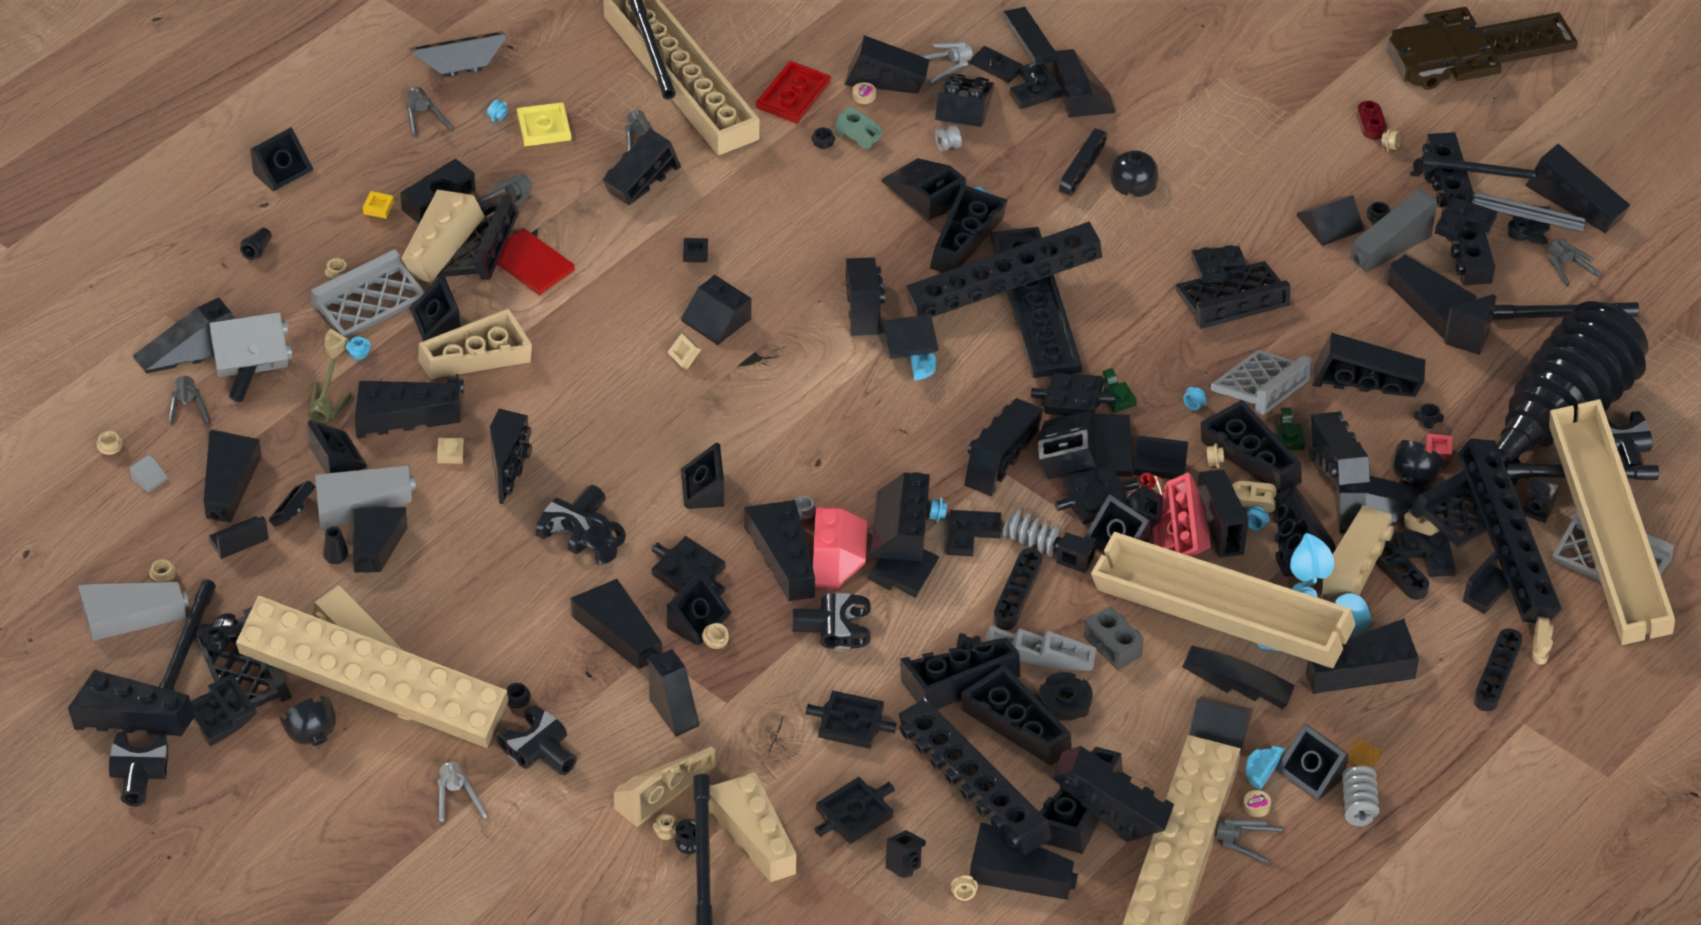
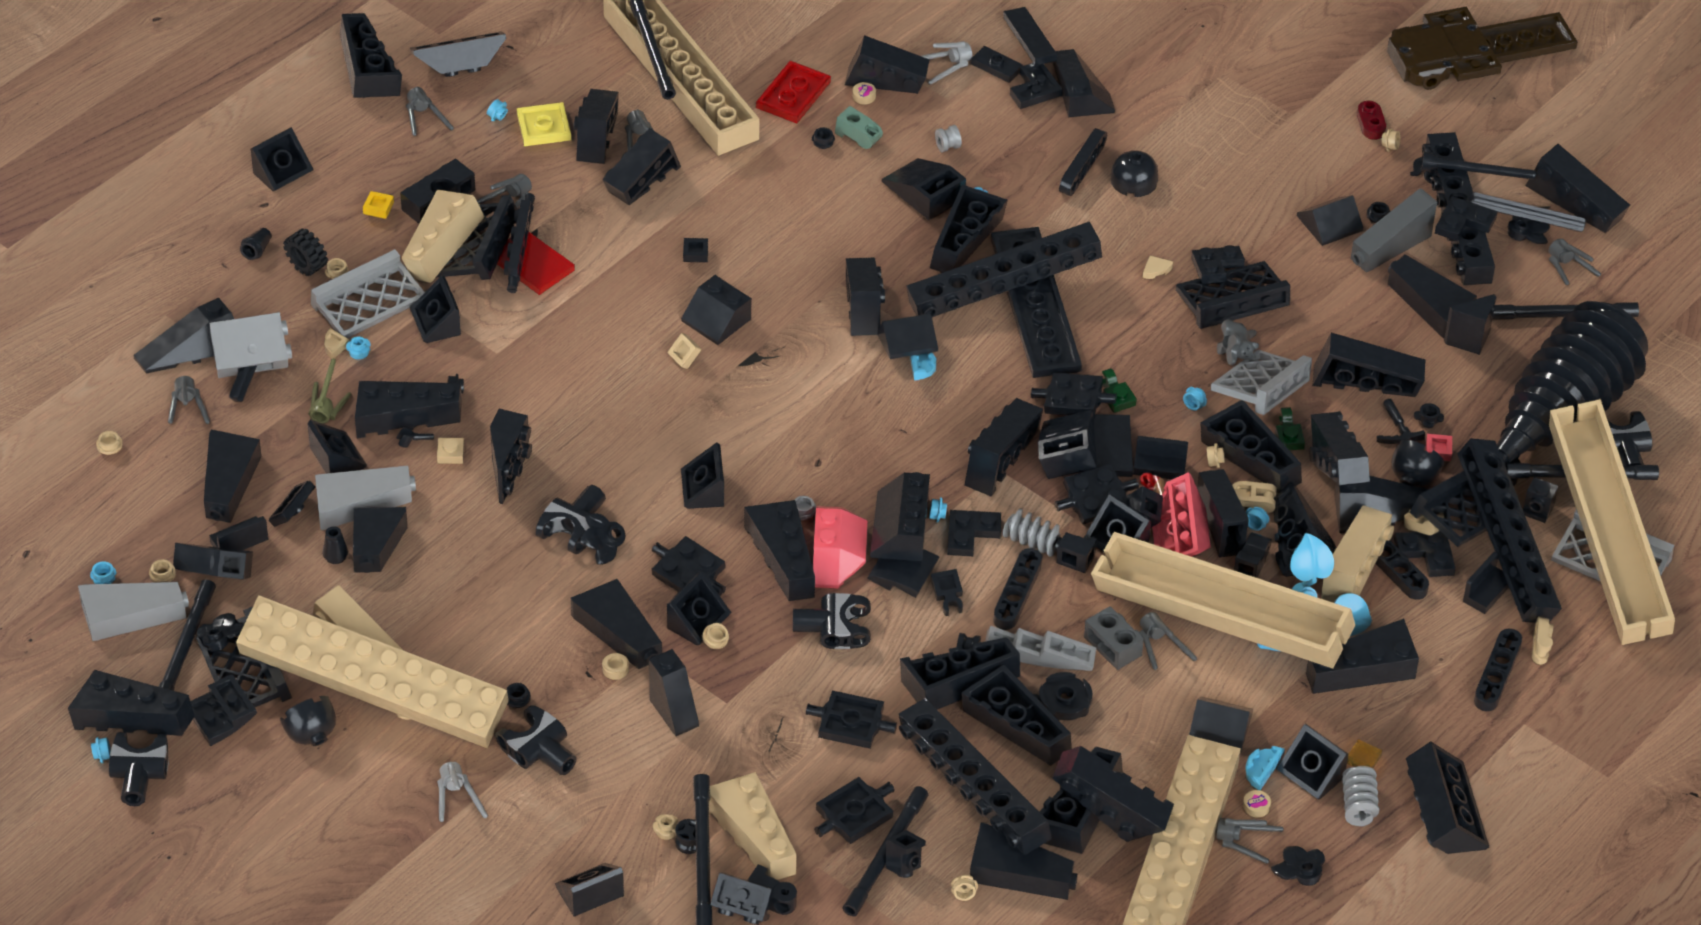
(101, 749): none -> medium azure plate
(103, 573): none -> medium azure plate
(147, 474): light grey slope -> none
(213, 560): none -> black slope
(305, 252): none -> black tyre
(367, 63): none -> black wedge
(407, 435): none -> black hand
(476, 347): tan wedge -> none
(519, 236): none -> black plate
(592, 888): none -> black slope
(594, 123): none -> black wedge
(615, 666): none -> tan tile
(654, 789): tan wedge -> none
(742, 897): none -> black bracket
(784, 893): none -> black leg
(860, 892): none -> black piece
(948, 588): none -> black plate
(964, 100): black slope -> none
(1155, 628): none -> dark grey plant
(1156, 267): none -> tan tile
(1229, 673): black slope -> none
(1236, 342): none -> dark grey animal
(1253, 554): none -> black leg
(1300, 865): none -> black plate
(1405, 433): none -> black piece
(1446, 800): none -> black slope

